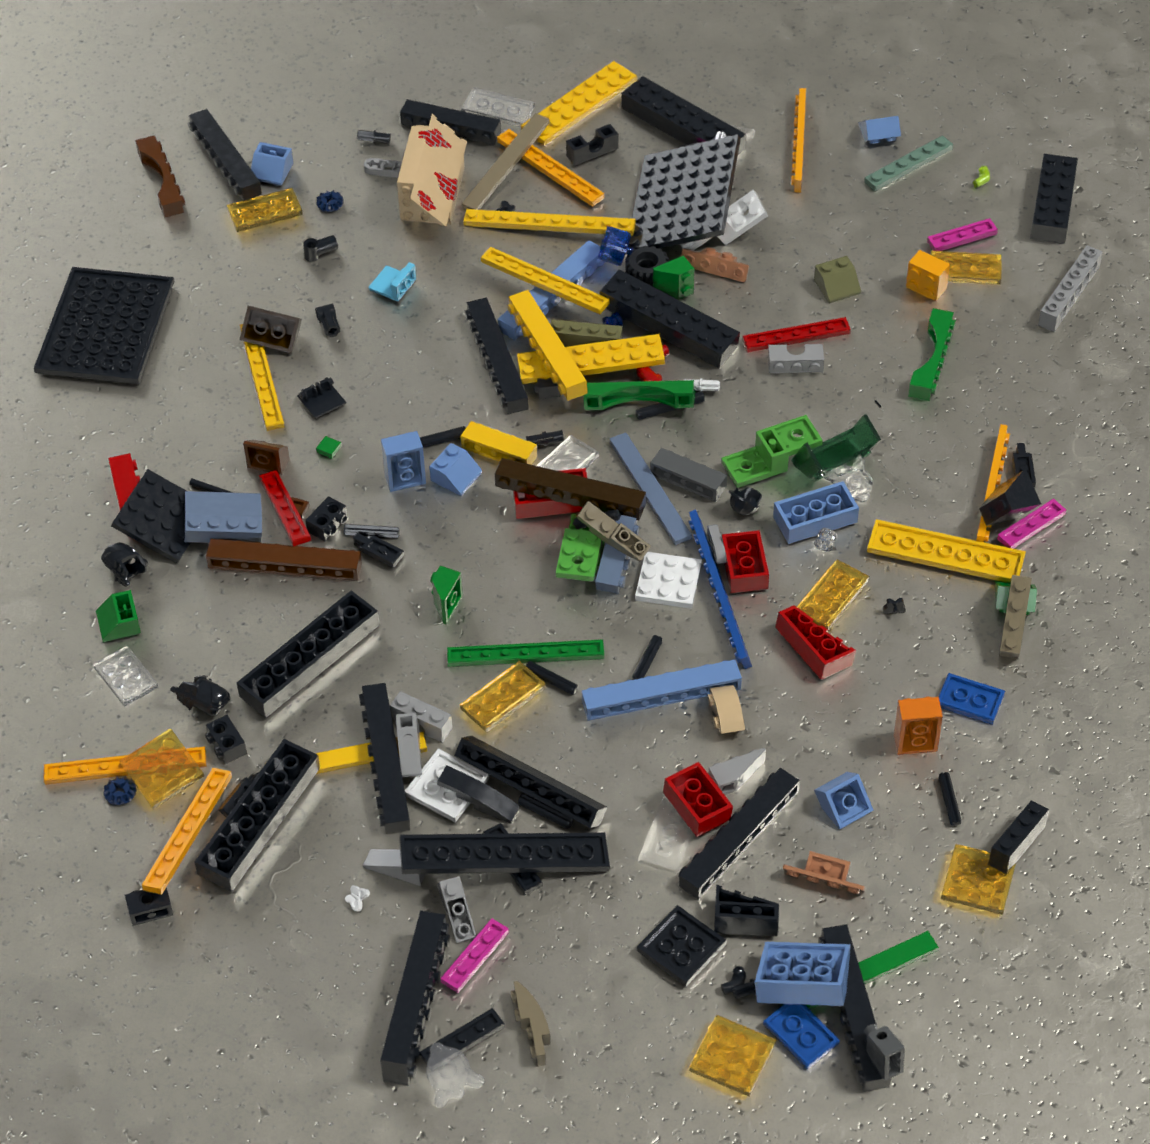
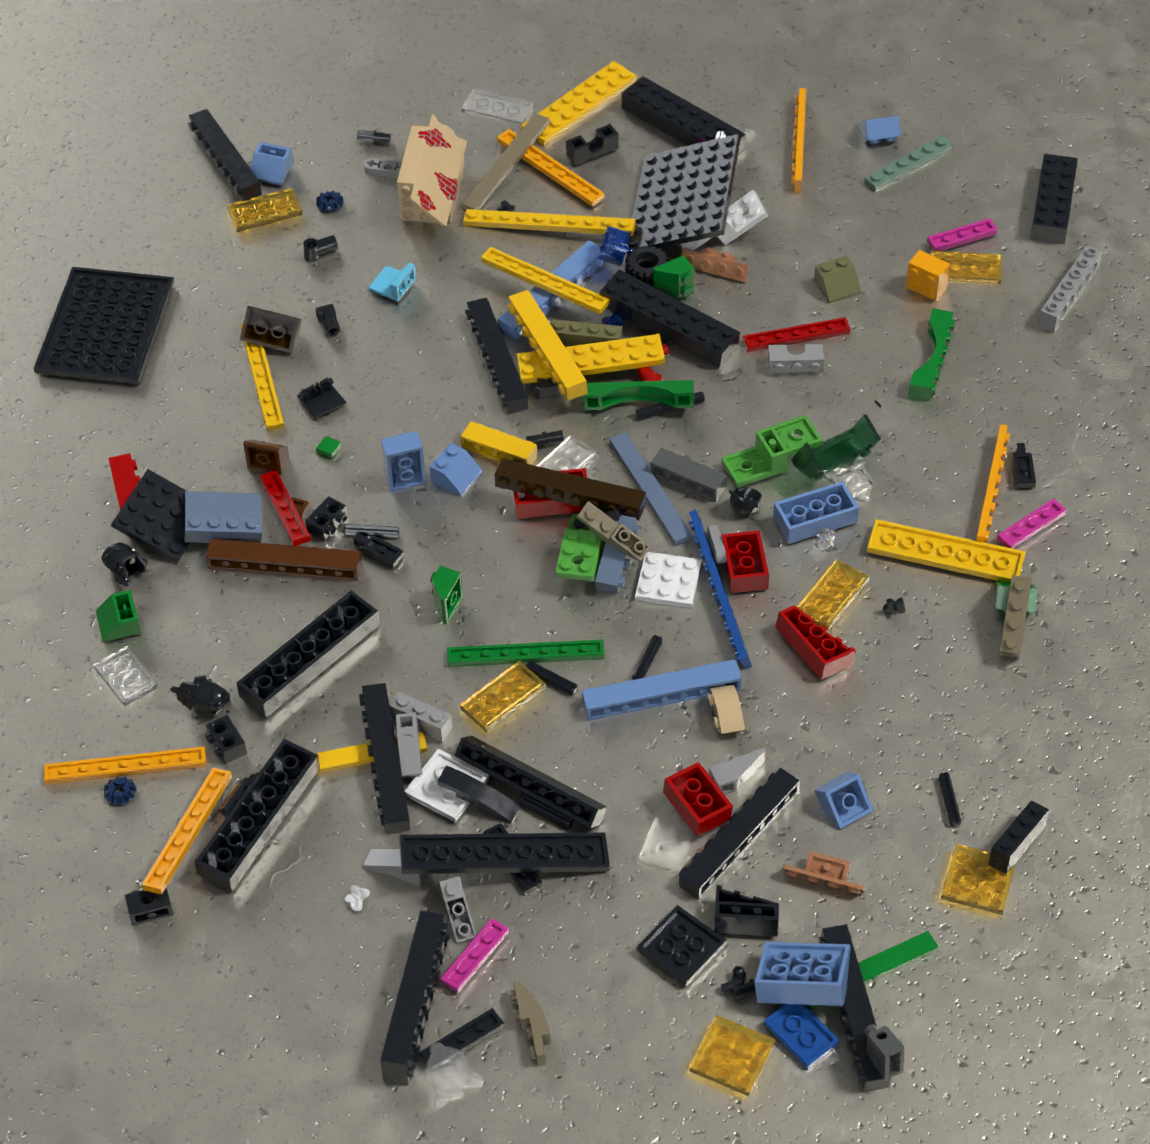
(161, 768): clear yellow plate -> none
(169, 196): reddish brown arch -> none
(205, 486): black bar -> none
(441, 437): black axle -> none
(463, 123): black brick -> none
(706, 385): white axle -> none
(918, 725): orange brick -> none
(971, 698): blue tile -> none
(984, 177): lime arm -> none
(1010, 500): black slope -> none

